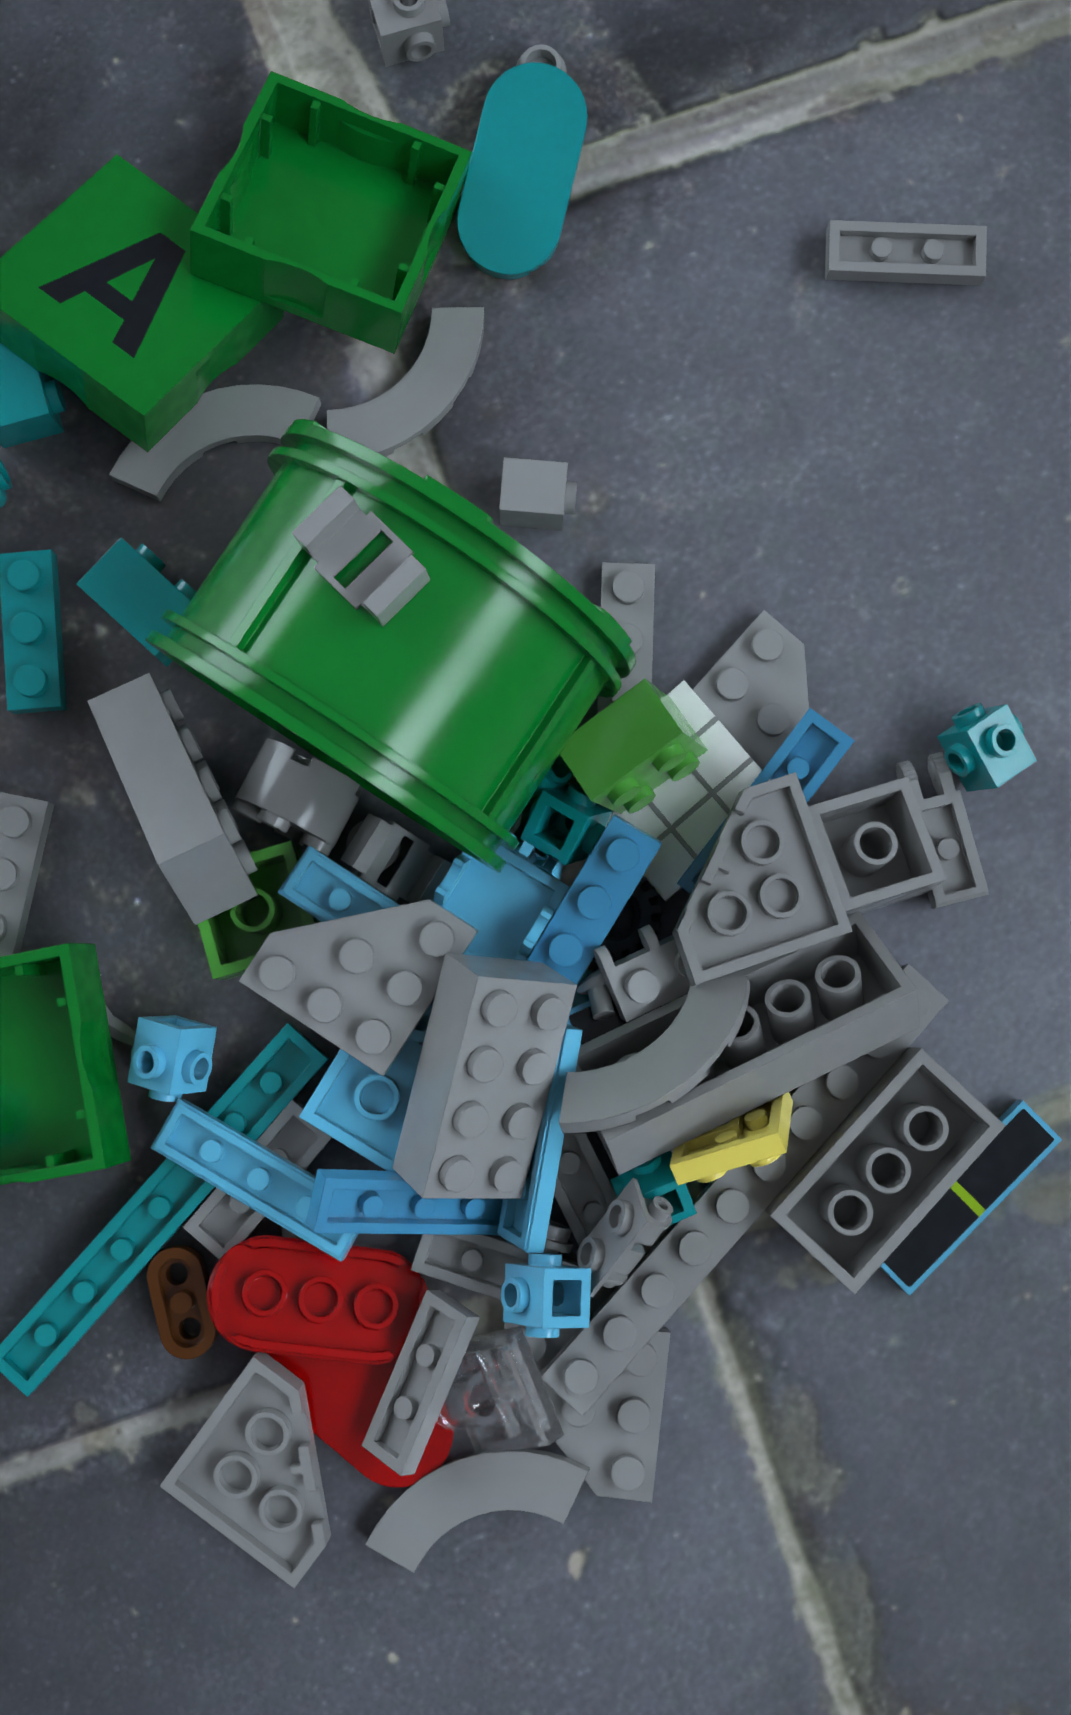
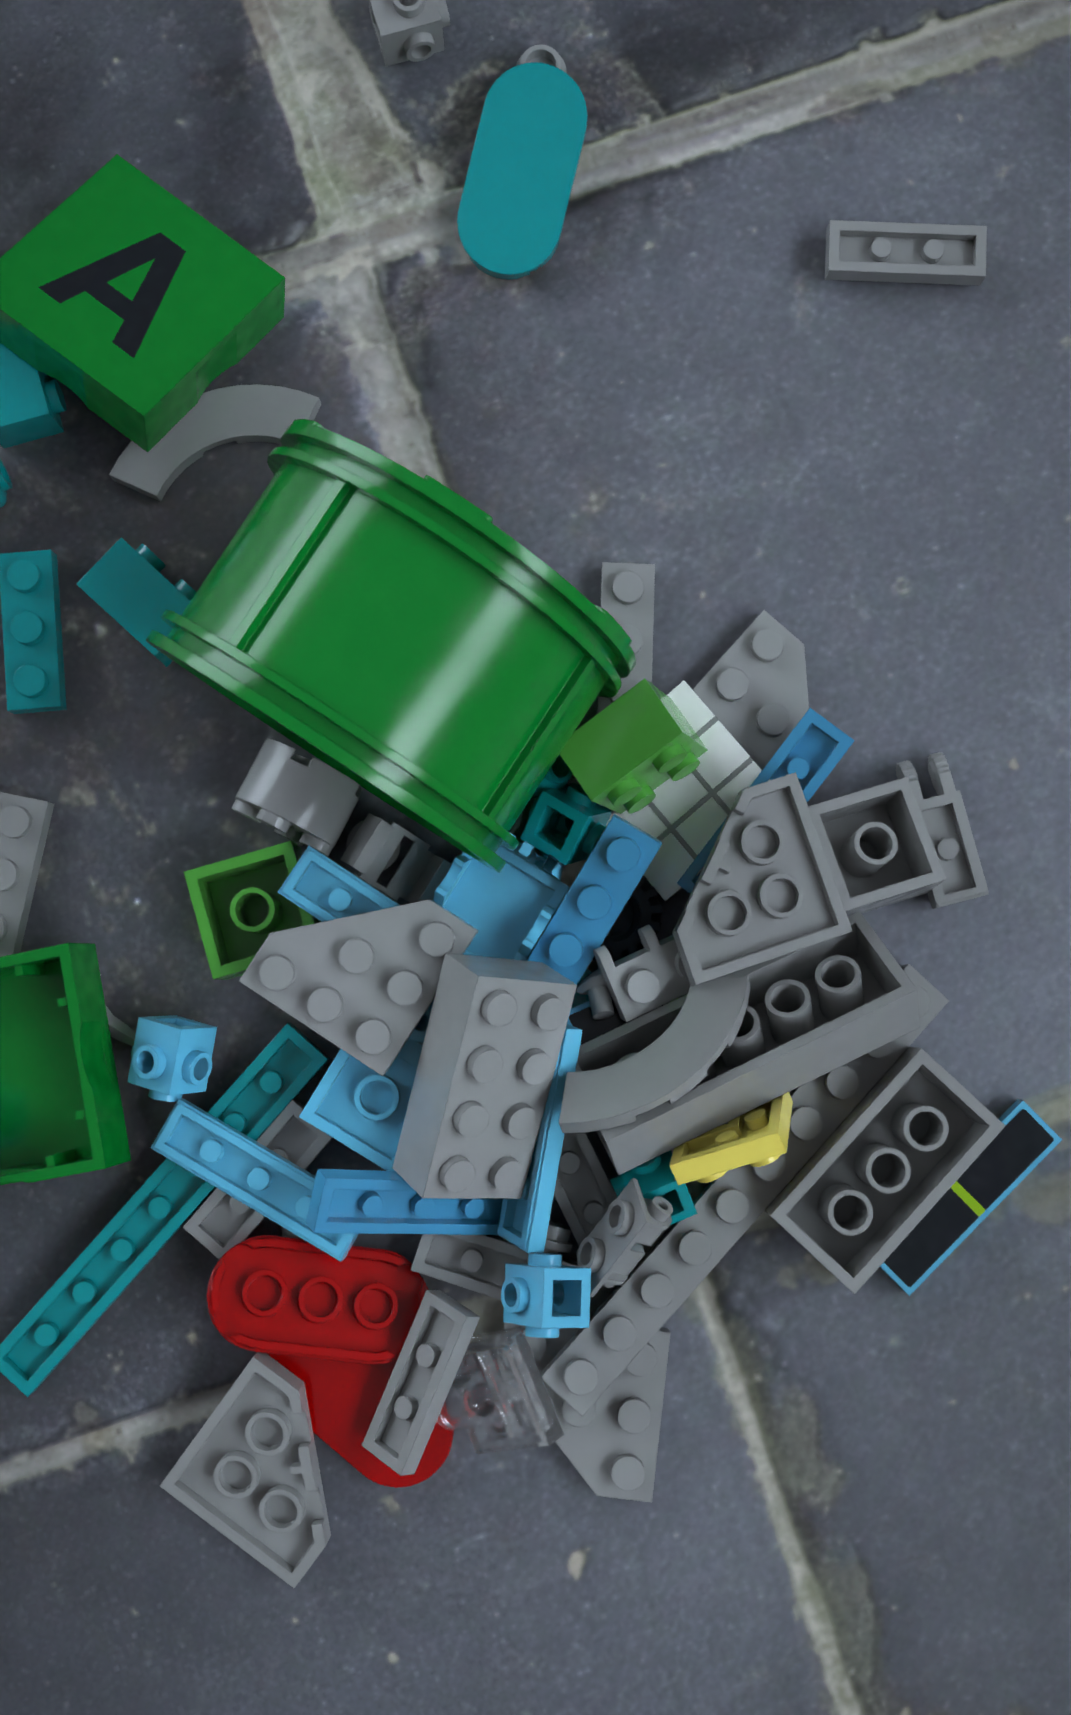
(175, 798): light grey brick -> none
(181, 1300): reddish brown plate -> none
(329, 212): green tile -> none
(341, 531): light grey piece -> none
(425, 391): light grey tile -> none
(472, 1487): light grey tile -> none
(535, 494): light grey brick -> none
(986, 746): teal brick -> none

